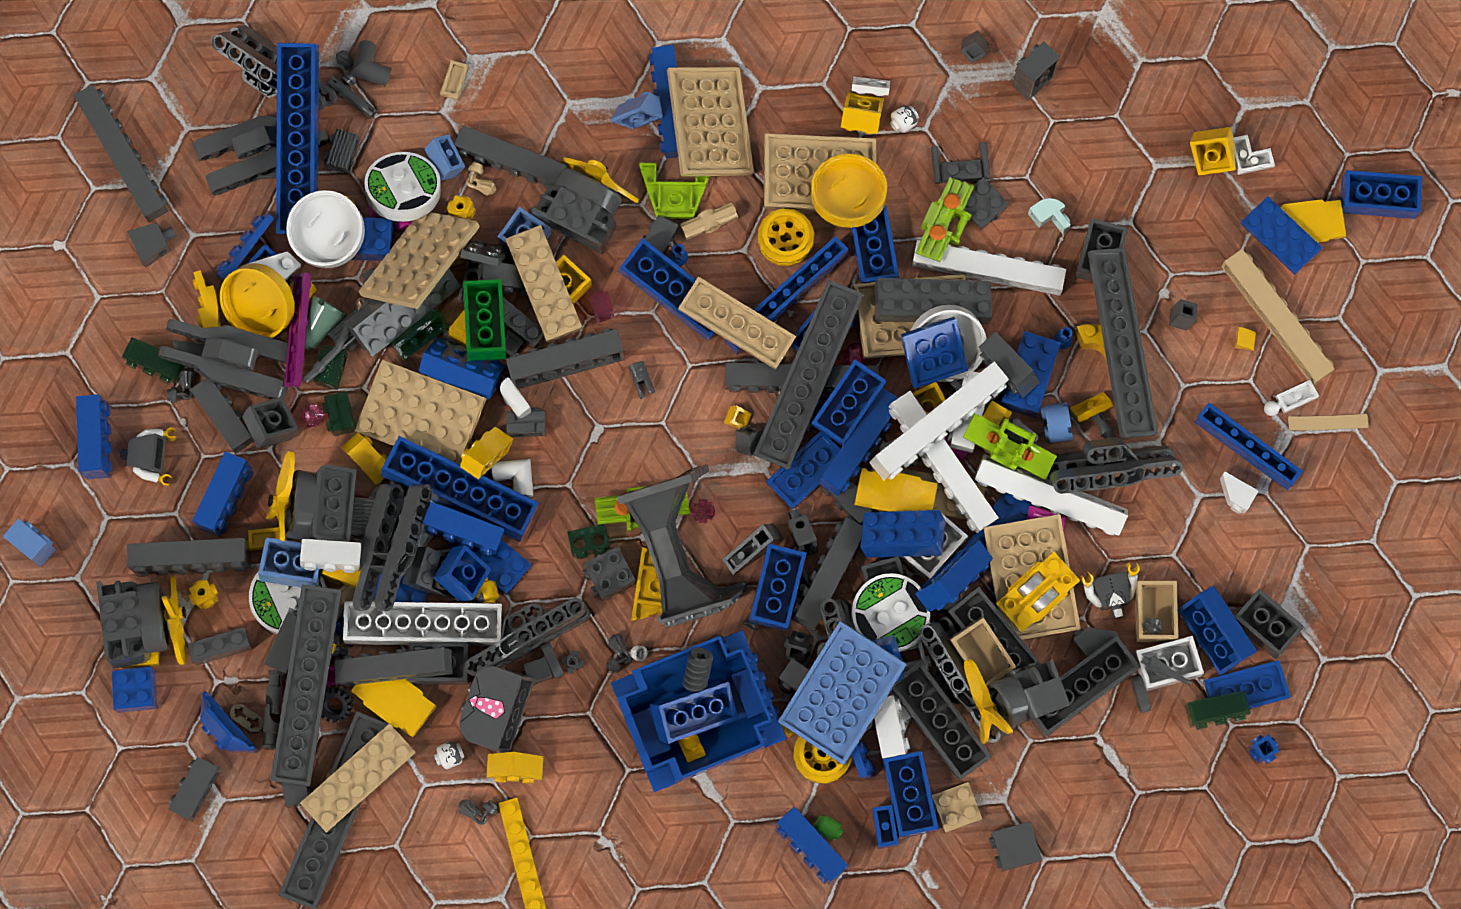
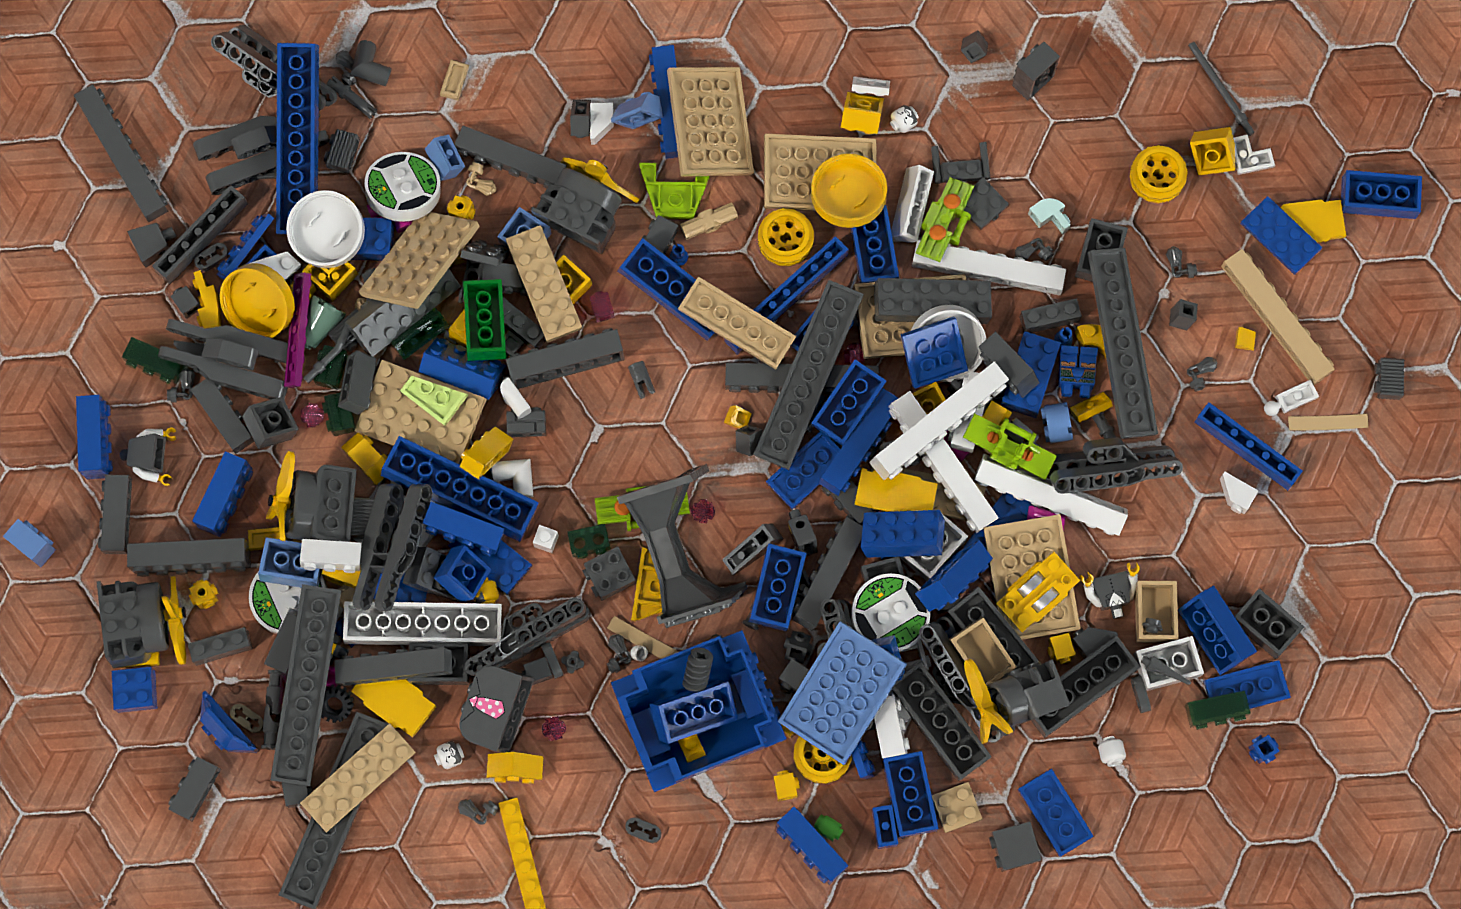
(116, 514): none -> dark grey brick
(185, 301): none -> dark grey brick
(200, 234): none -> dark grey brick
(209, 254): none -> dark grey beam
(331, 281): none -> yellow brick
(357, 382): none -> dark grey brick
(434, 398): none -> yellowish green wing
(545, 539): none -> white brick
(553, 728): none -> clear pink gear
(580, 118): none -> dark grey slope
(600, 120): none -> white slope
(640, 638): none -> tan sticker
(646, 826): none -> dark grey beam
(786, 785): none -> yellow brick
(912, 203): none -> white brick
(1026, 250): none -> dark grey piece
(1050, 316): none -> dark grey brick
(1055, 813): none -> blue plate
(1061, 648): none -> yellow brick
(1076, 377): none -> blue hips
(1112, 751): none -> white head
(1151, 188): none -> yellow wheel
(1174, 256): none -> dark grey piece
(1207, 365): none -> dark grey piece
(1241, 118): none -> dark grey bar
(1390, 378): none -> dark grey brick

